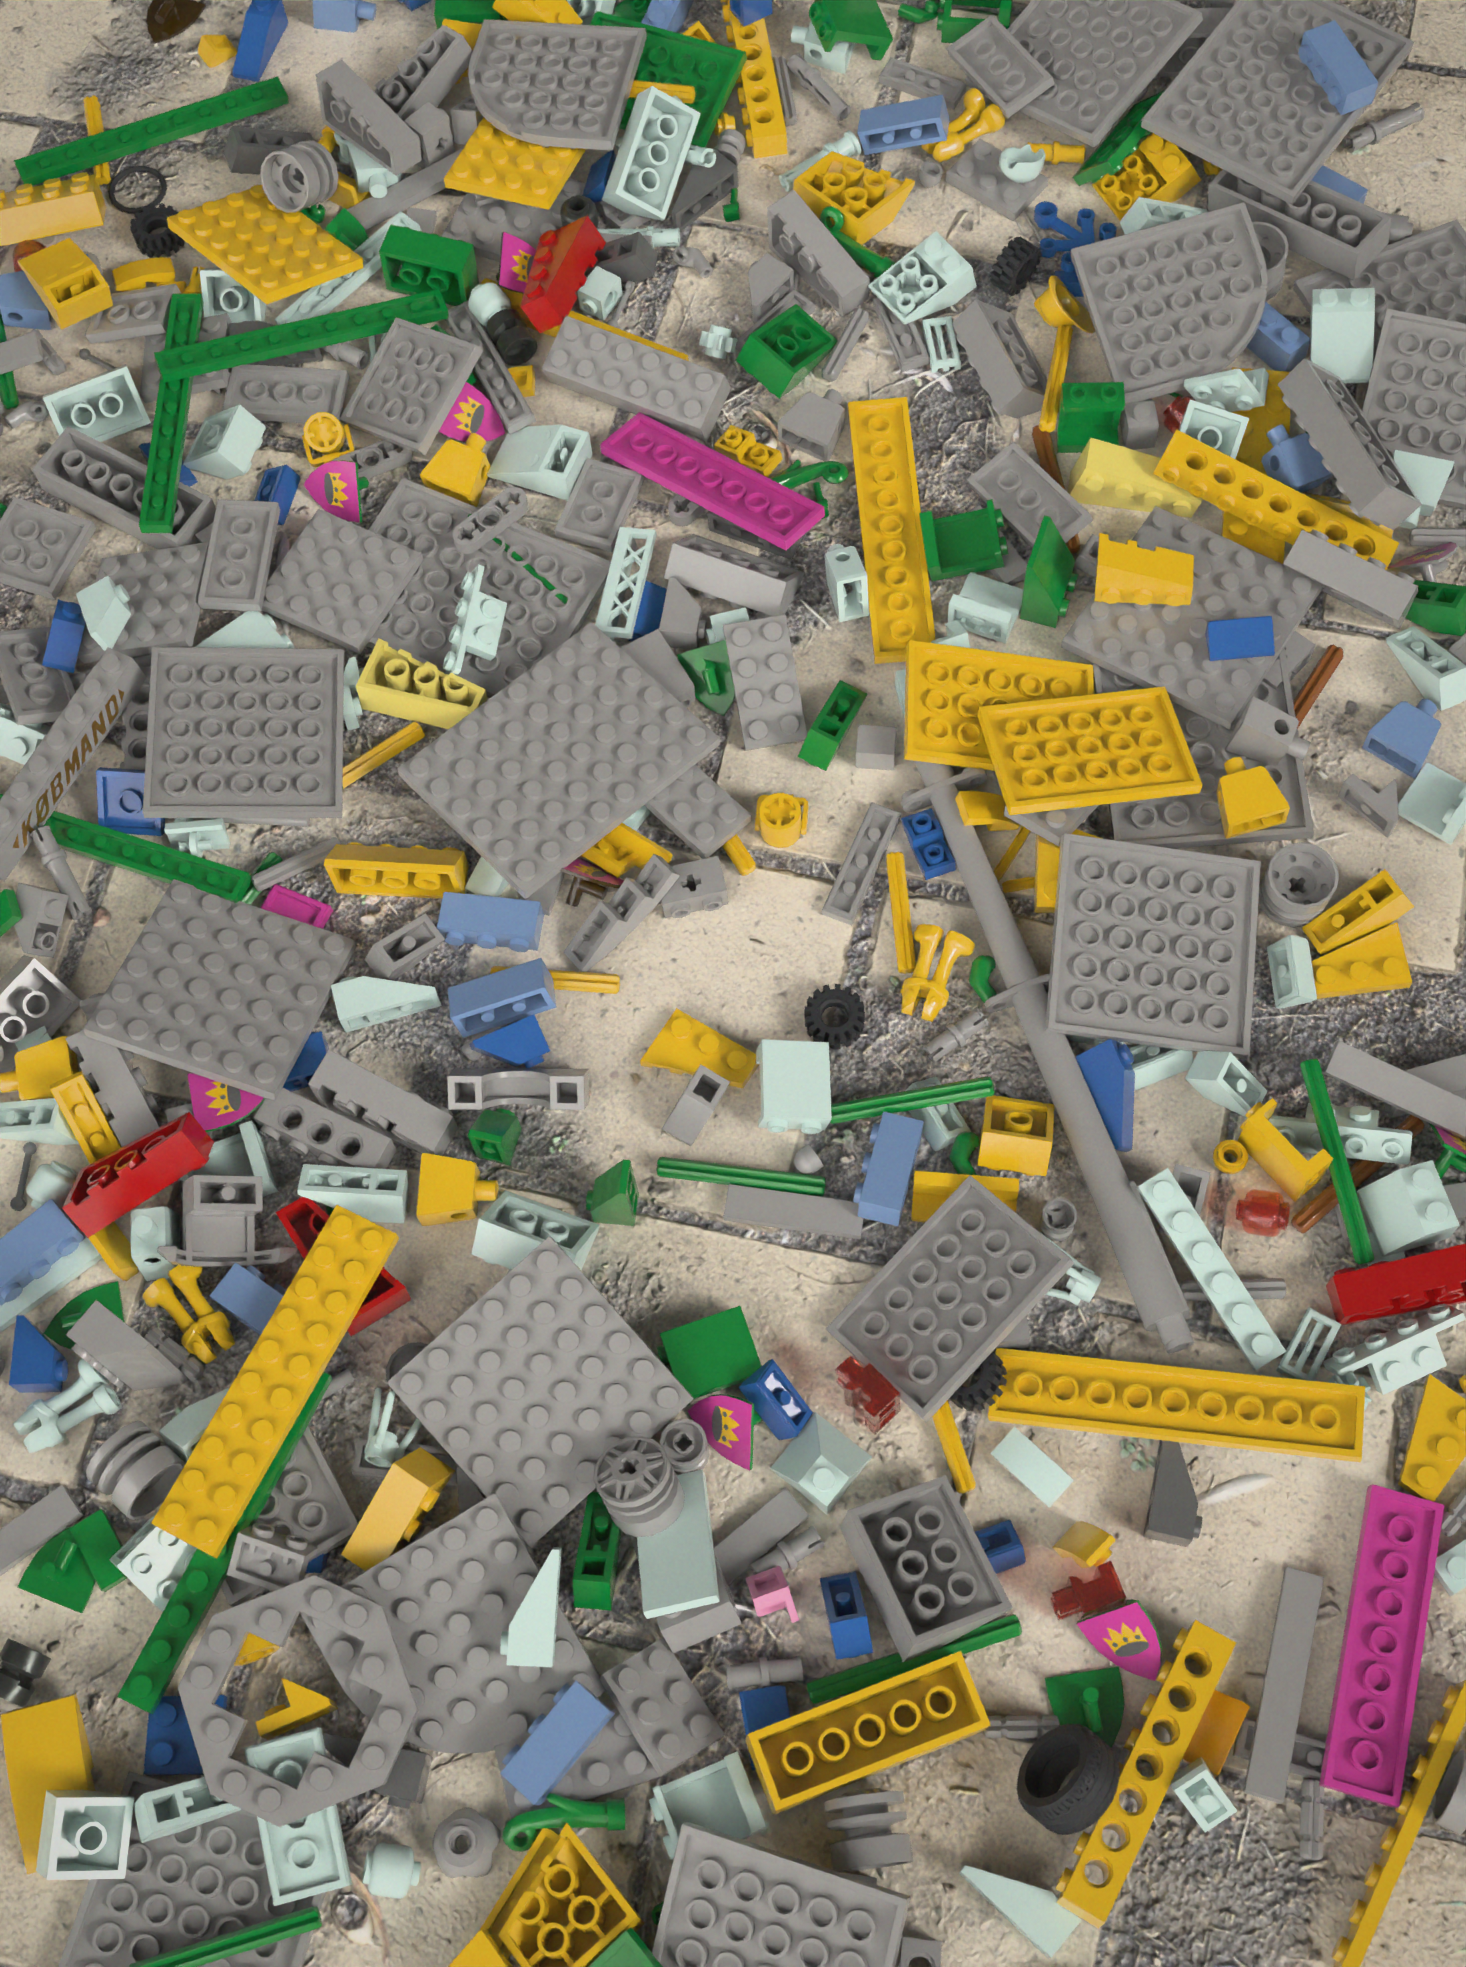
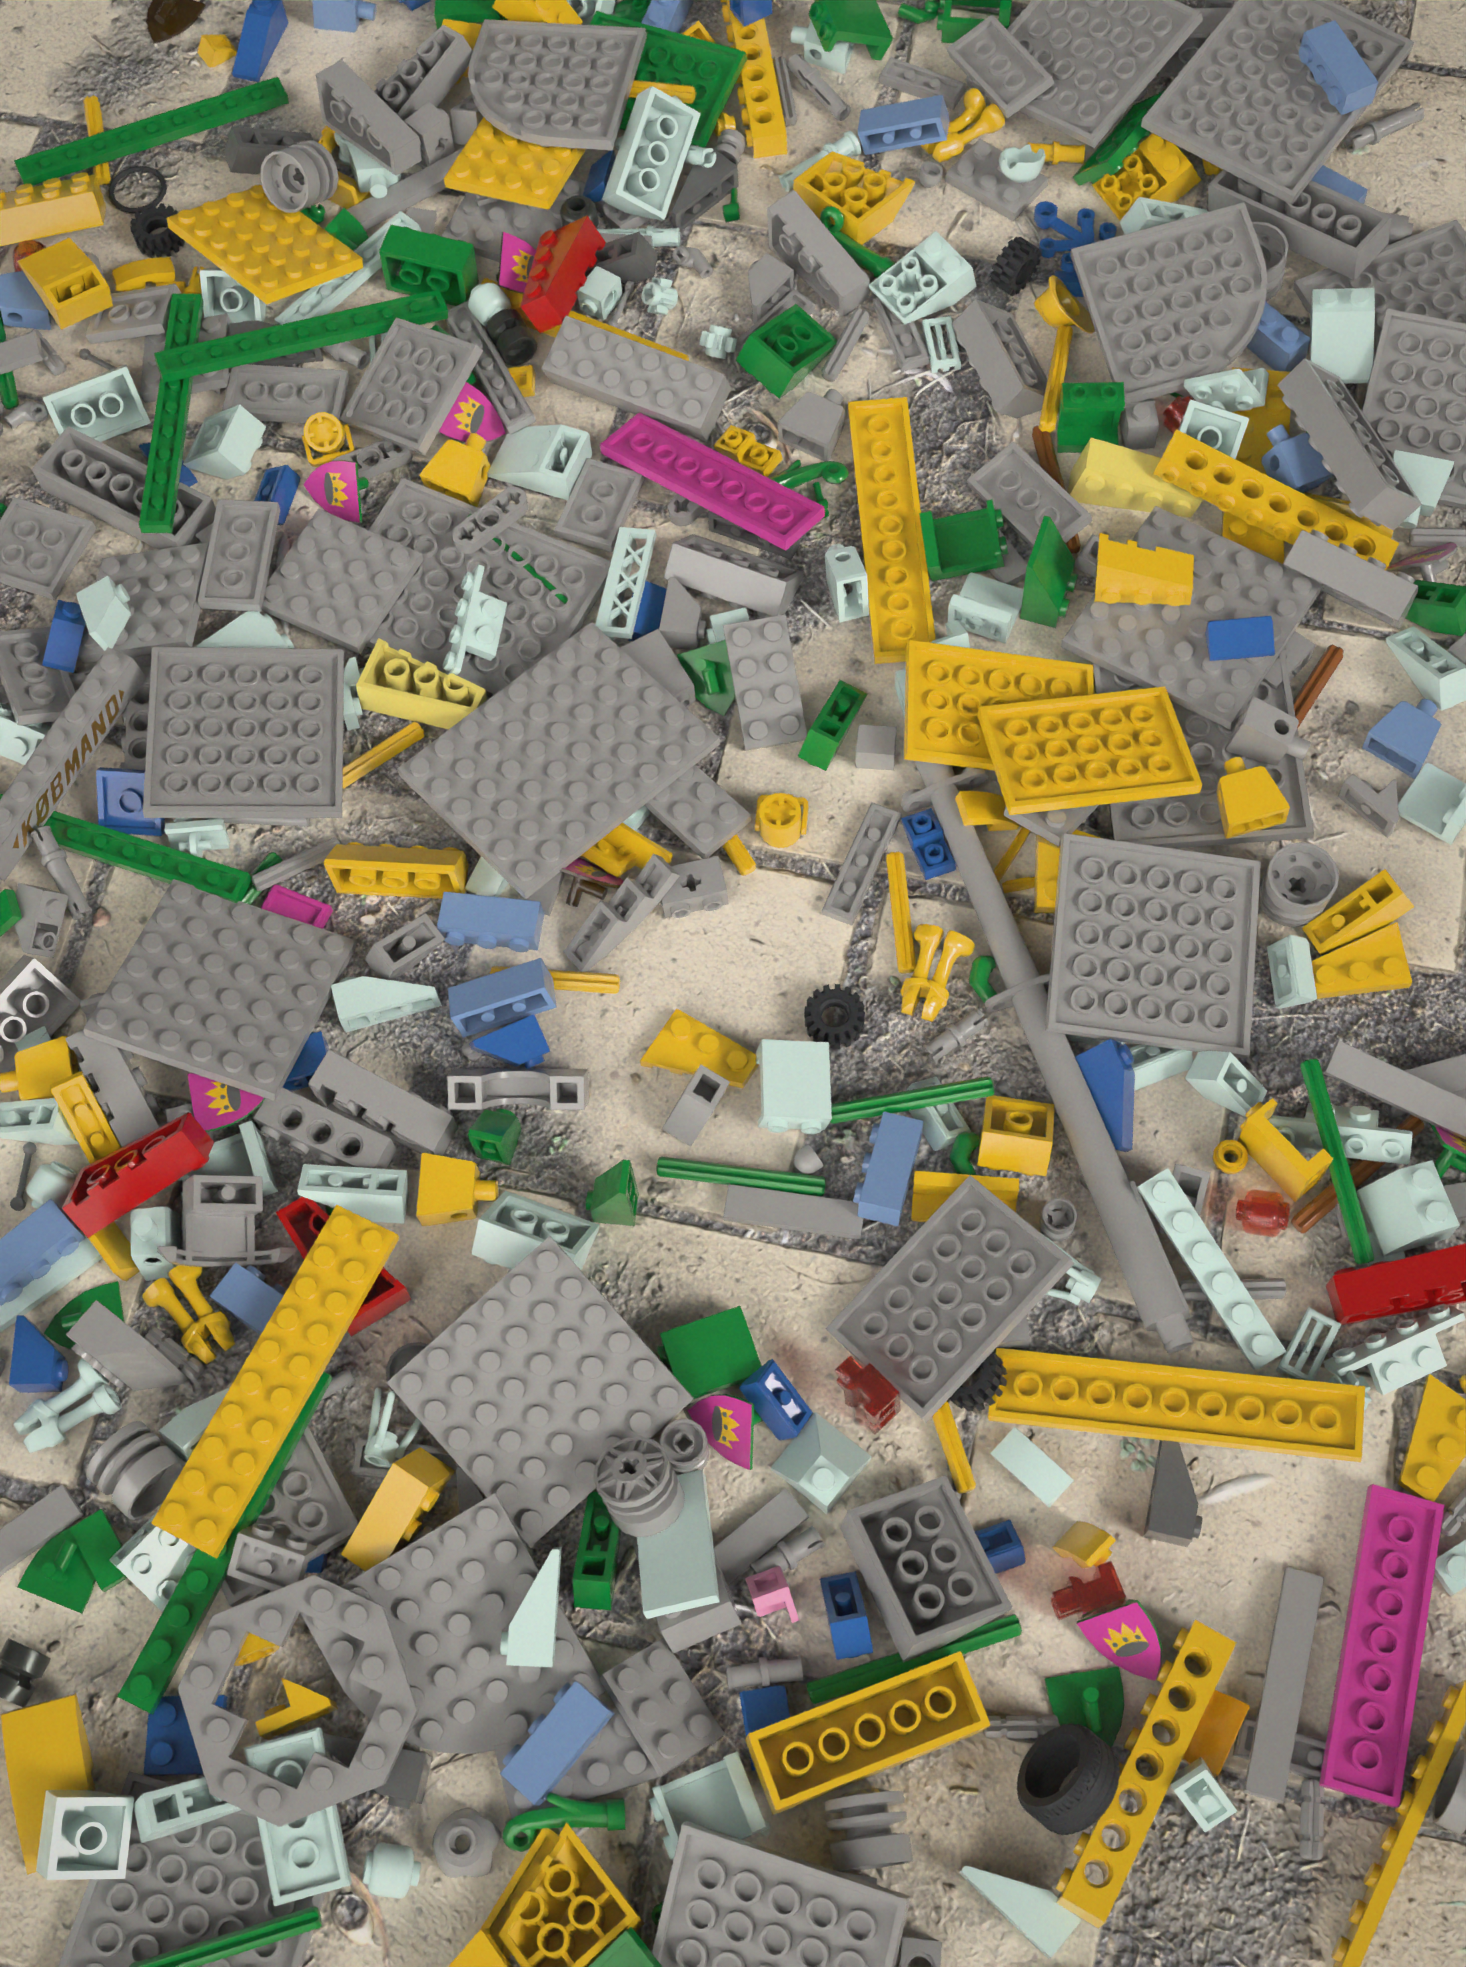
(659, 296): none -> light aqua gear

